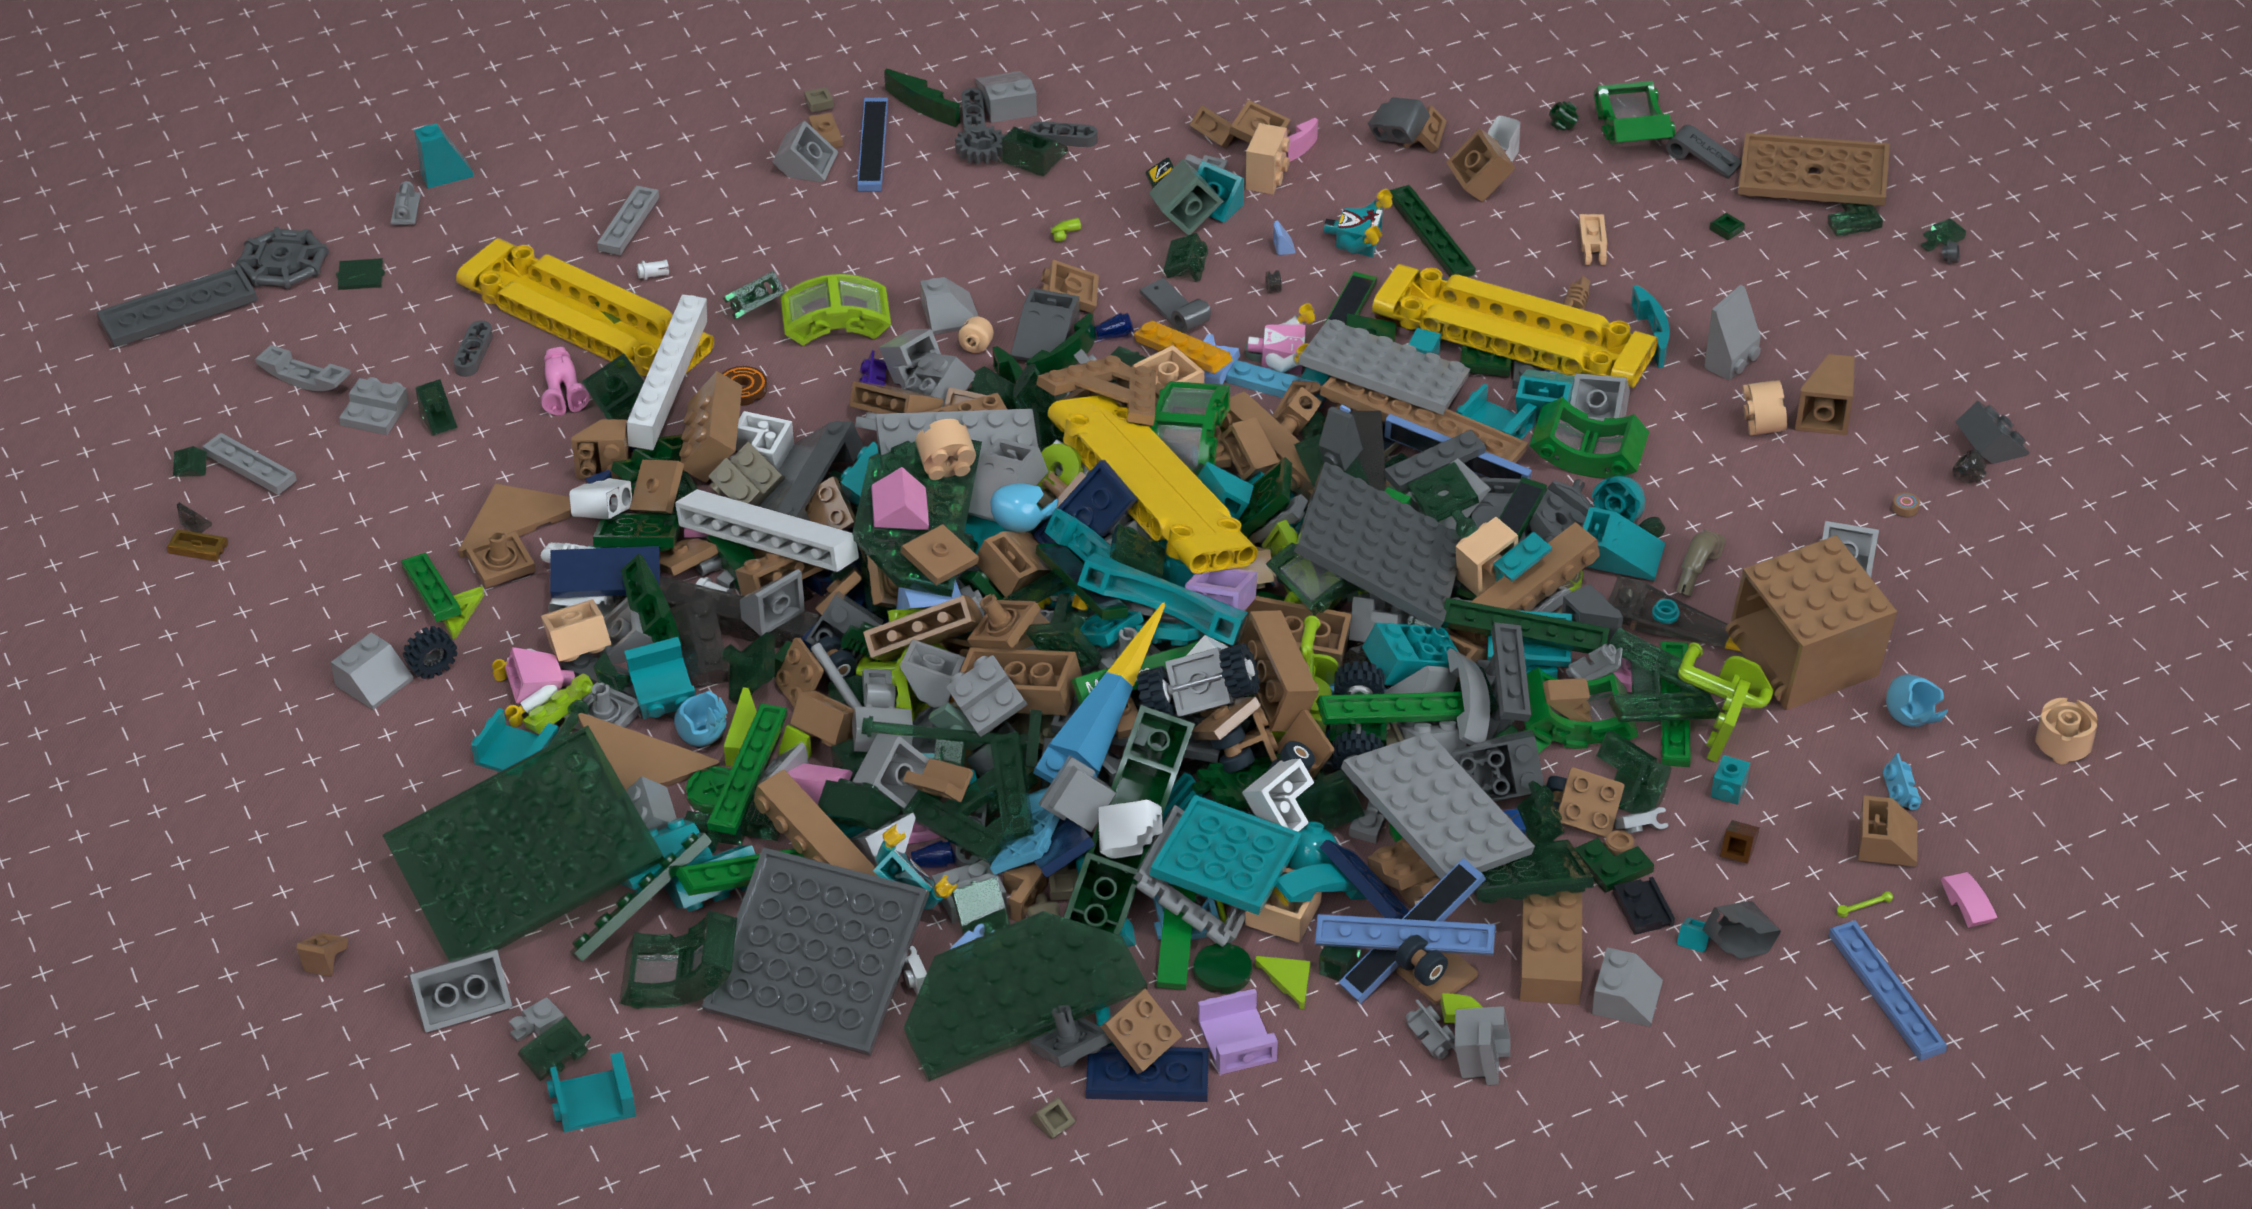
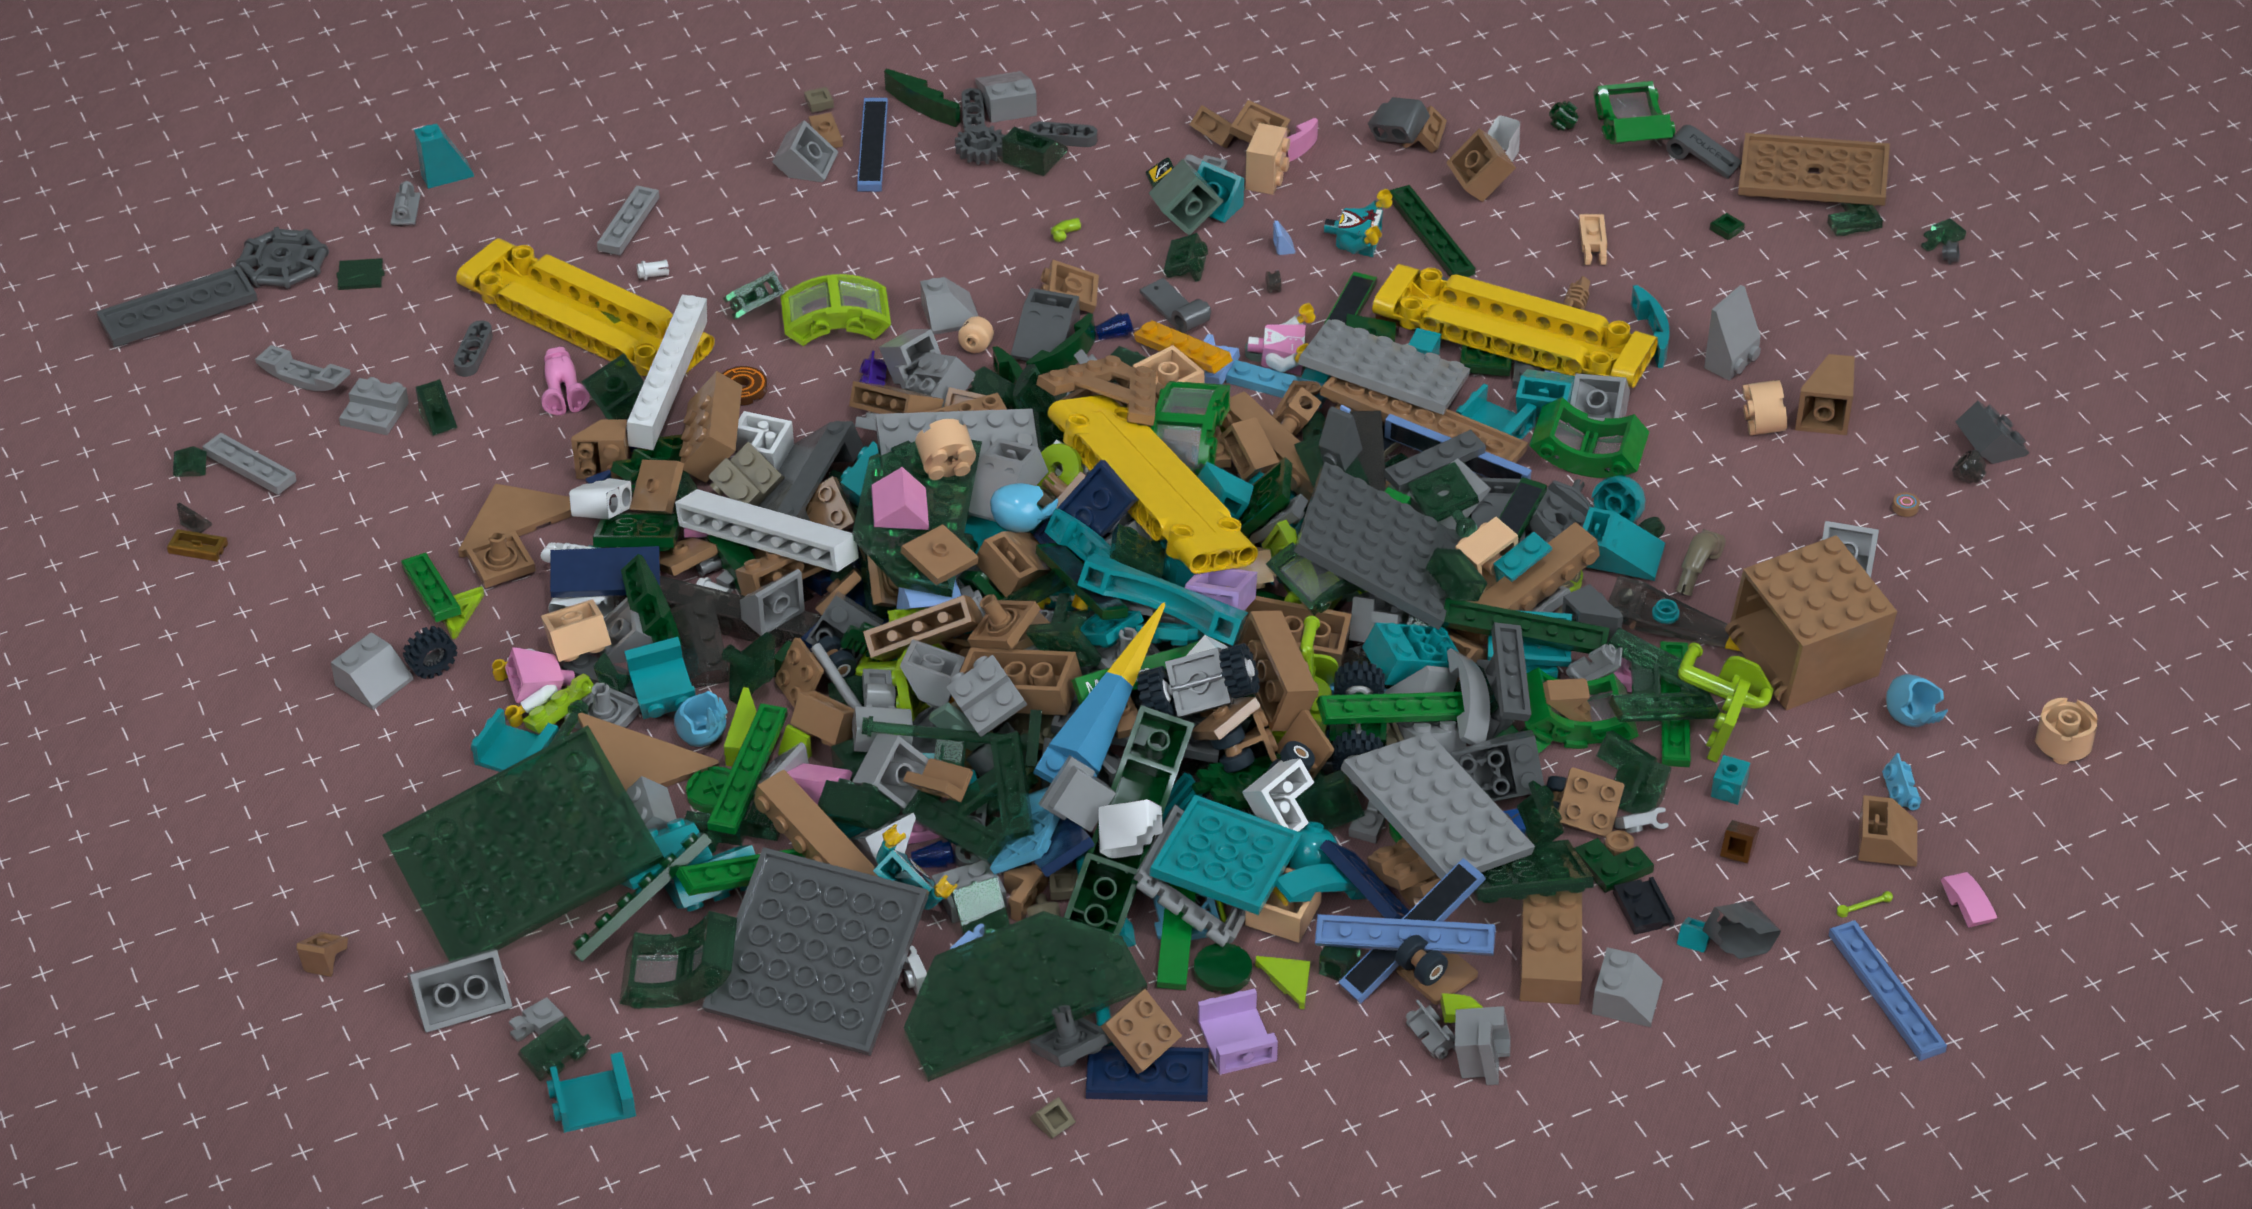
(1456, 575): none -> clear green brick

